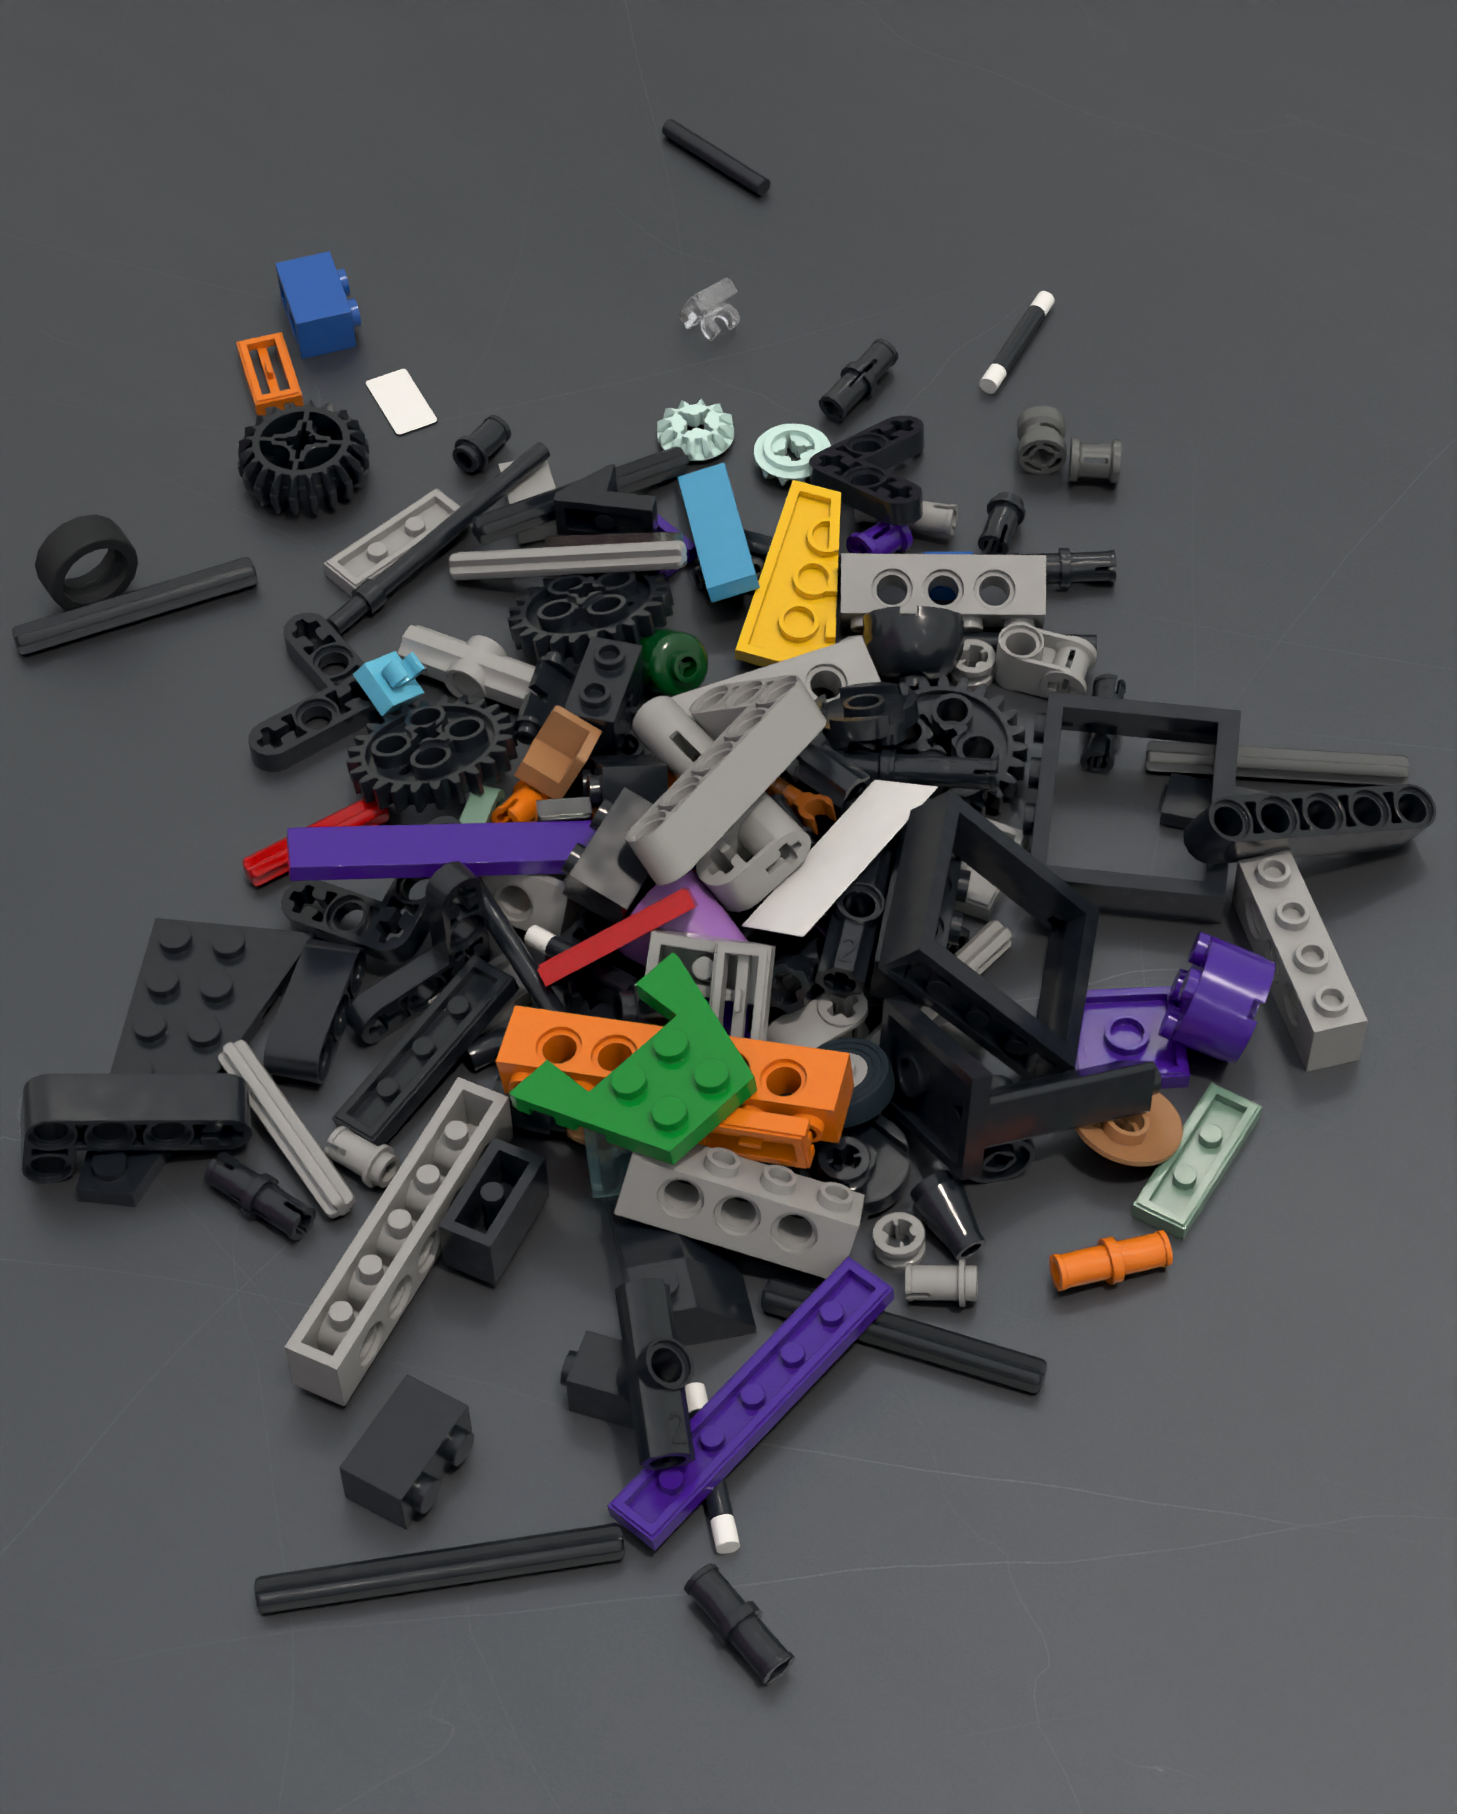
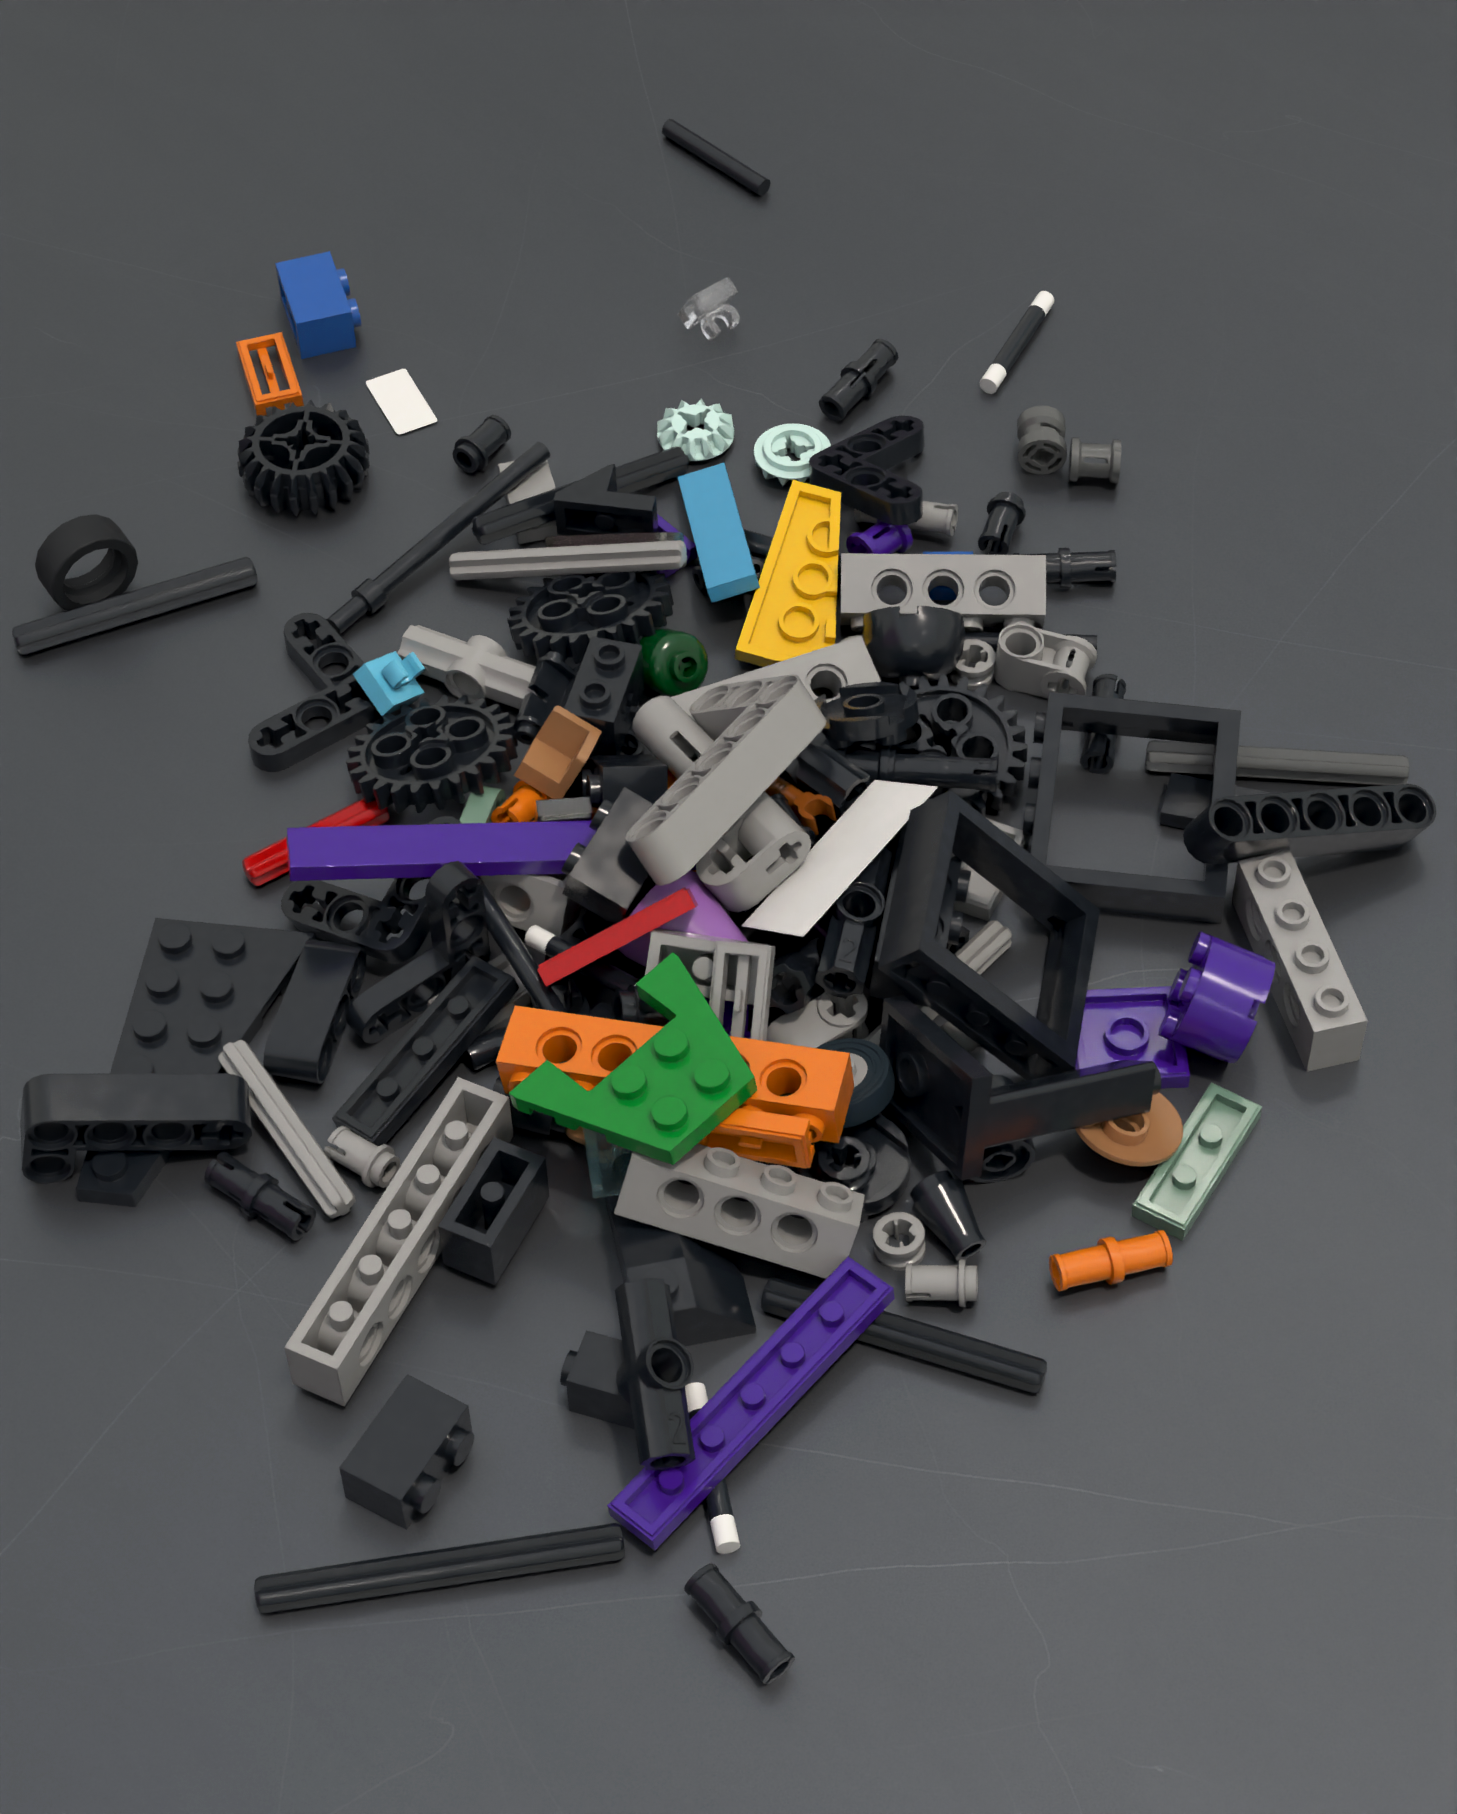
(388, 542): light grey tile -> none

